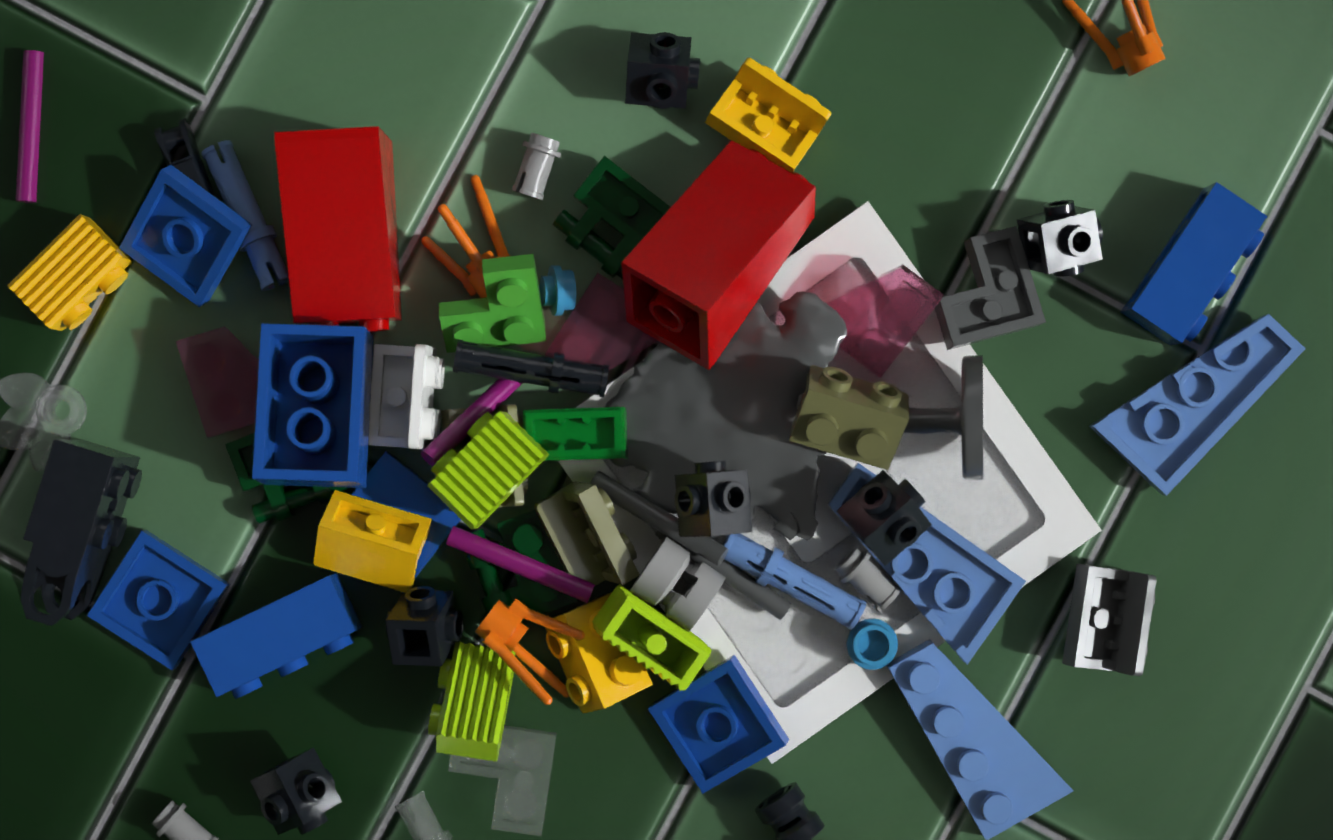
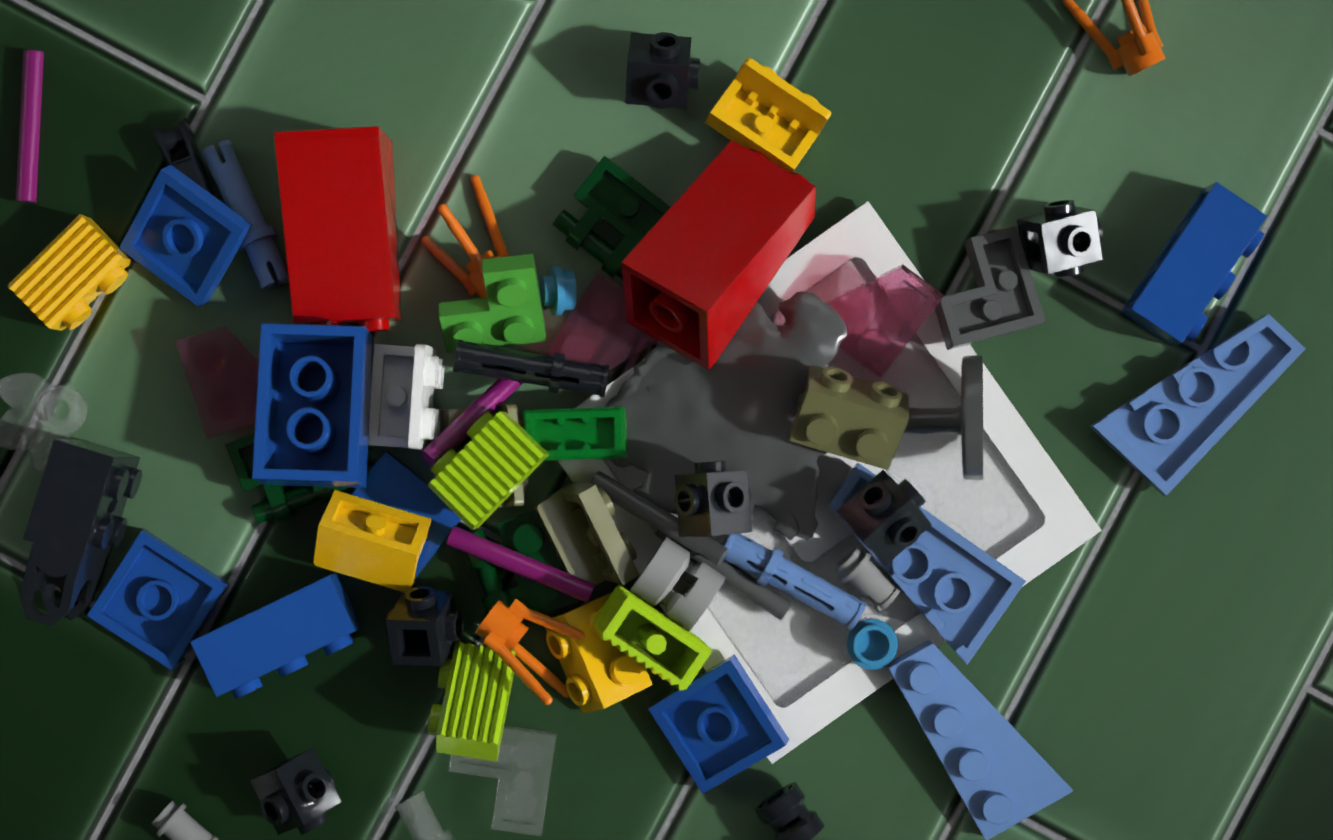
(536, 165): light grey pin -> none
(1109, 619): dark grey bracket -> none

